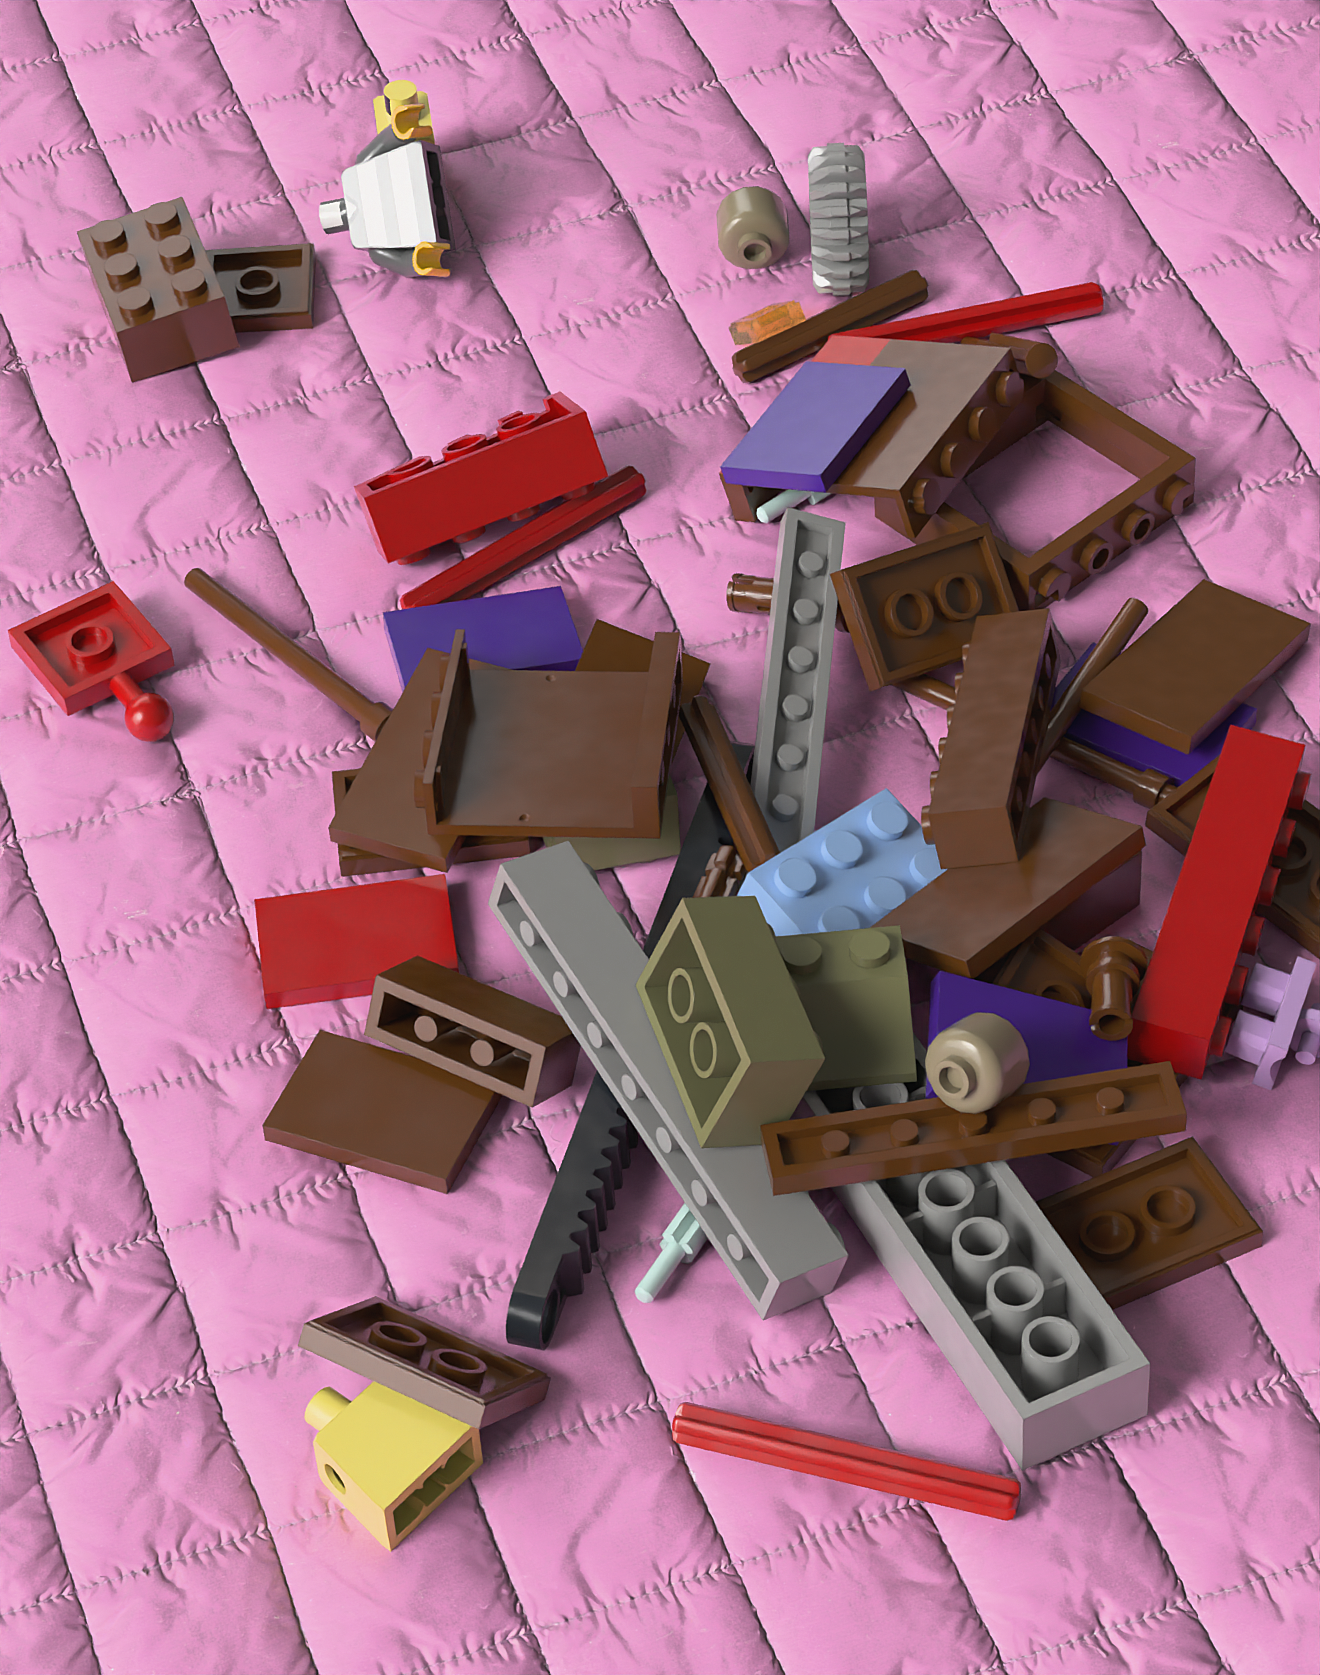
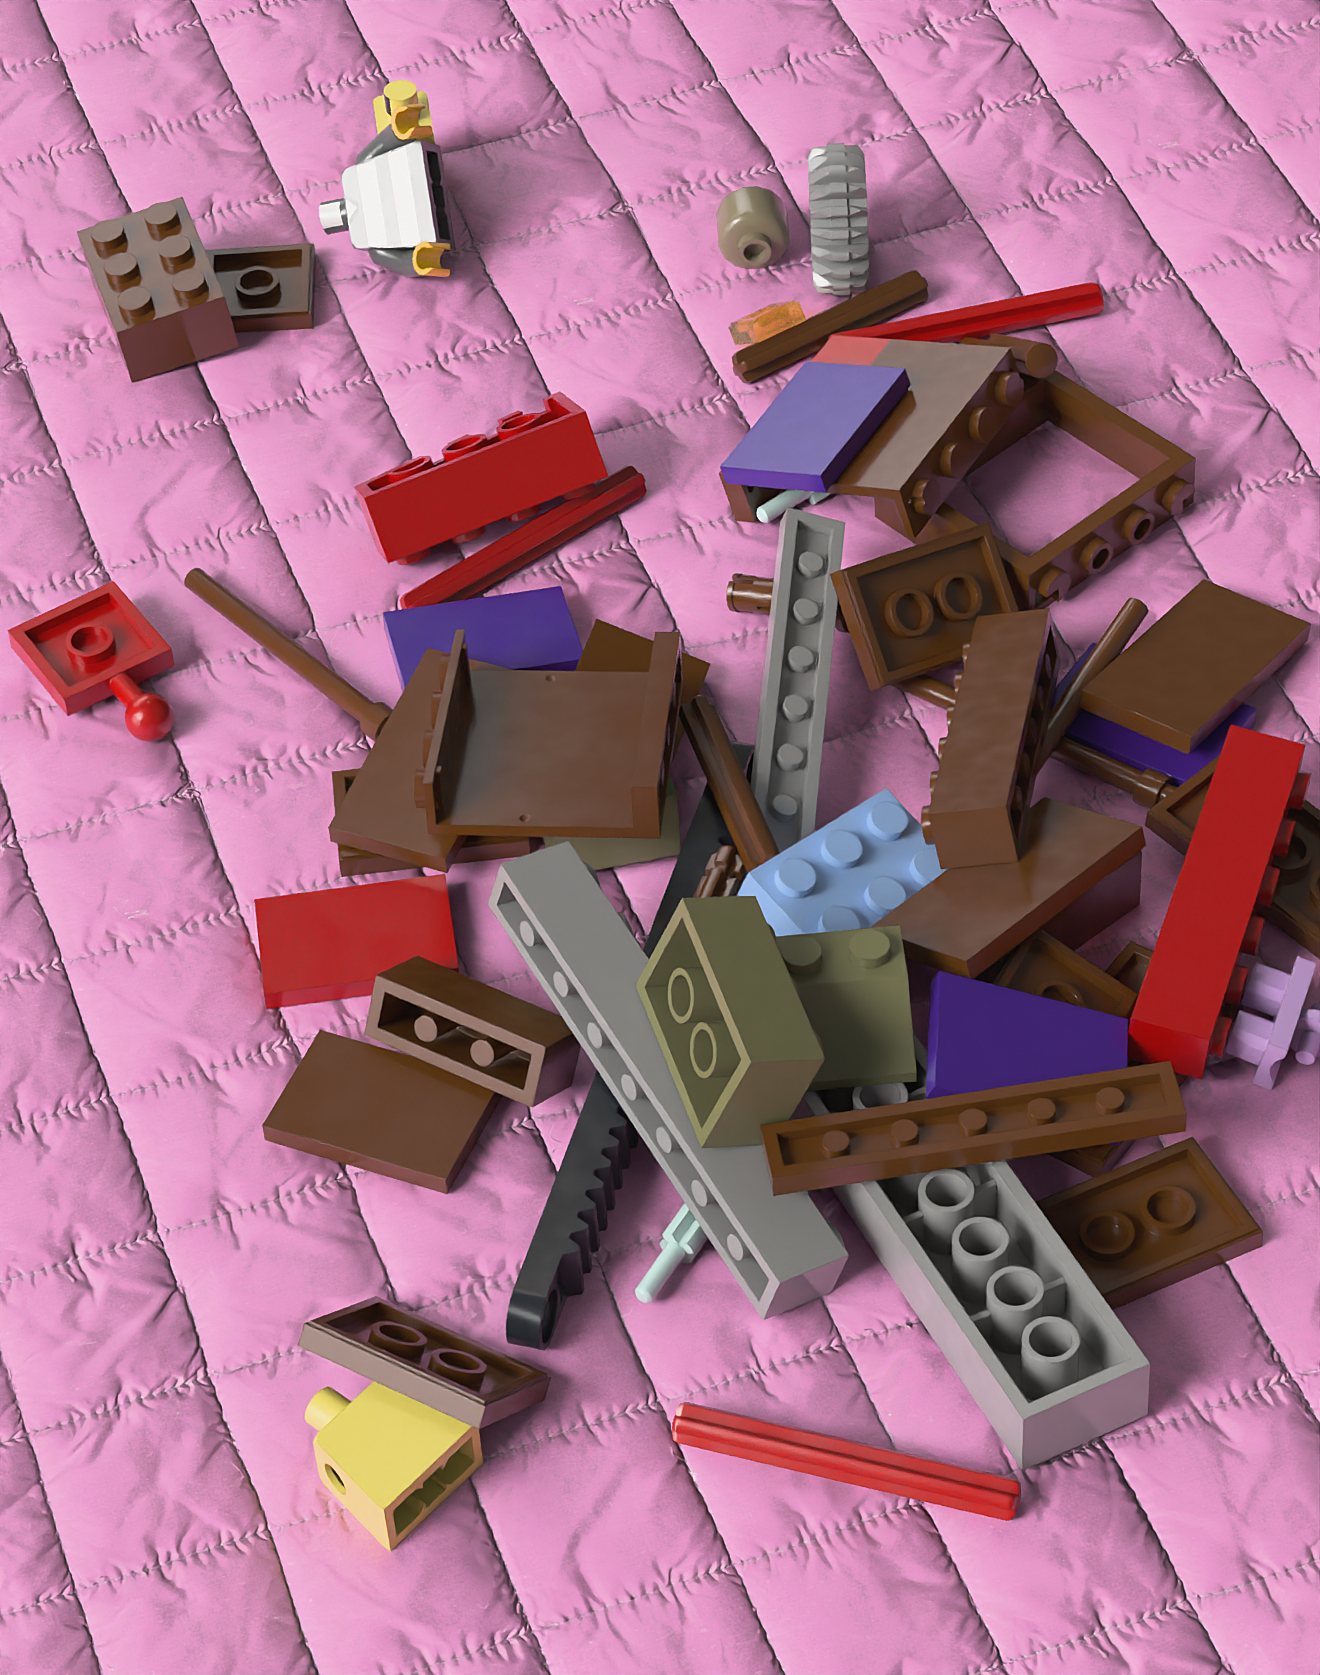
(977, 1062): dark tan head -> none
(1113, 977): reddish brown pin -> none

